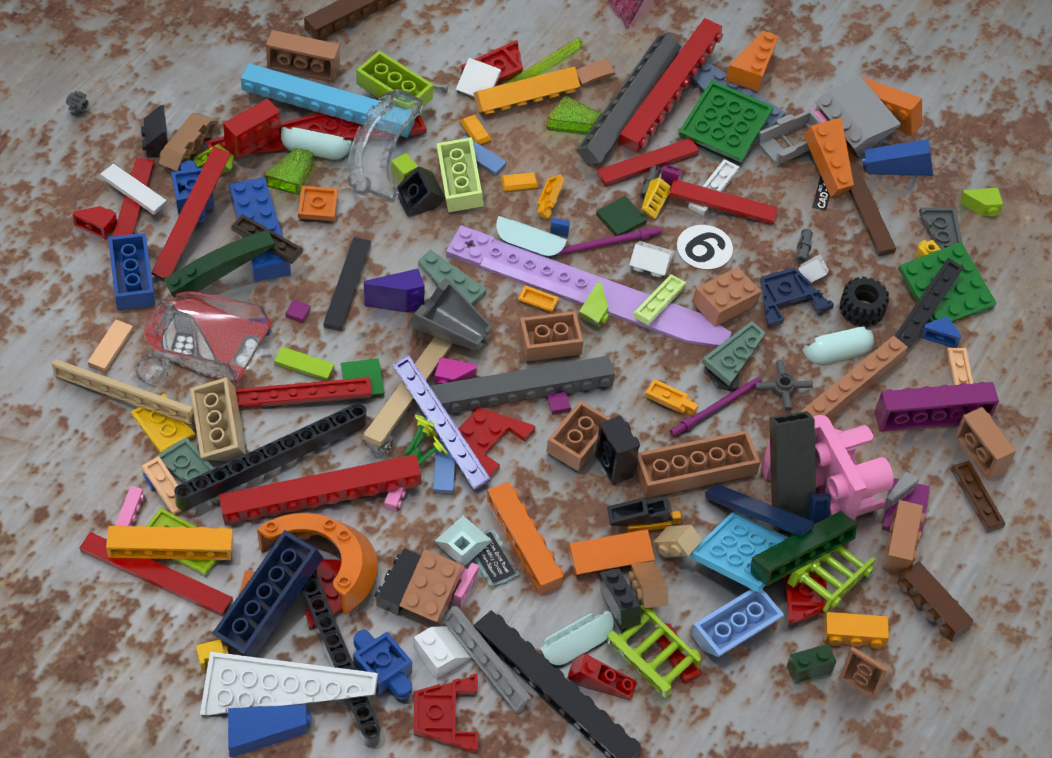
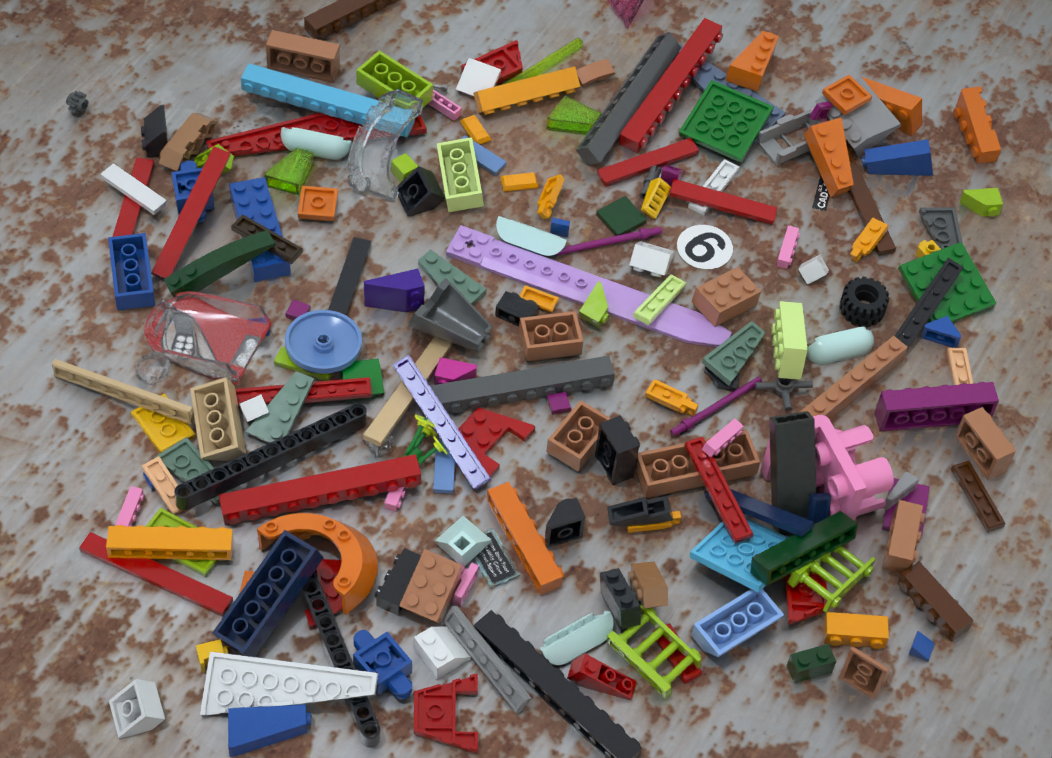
(96, 221): red slope -> none
(110, 345): light nougat tile -> none
(136, 708): none -> white slope
(252, 129): red brick -> none
(253, 408): none -> white panel
(282, 409): none -> sand green wing
(323, 341): none -> medium blue dish
(445, 106): none -> bright pink piece
(513, 307): none -> black brick
(565, 523): none -> black slope
(610, 552): orange brick -> none
(677, 541): tan brick -> none
(719, 491): none -> red tile
(722, 438): none -> bright pink piece
(787, 247): none -> bright pink piece
(788, 288): dark blue wing -> none
(789, 340): none -> yellowish green brick
(804, 245): dark grey pin -> none
(821, 110): none -> magenta tile
(846, 94): none -> orange plate
(868, 239): none -> light orange hinge
(921, 646): none -> blue slope
(977, 125): none -> orange wedge

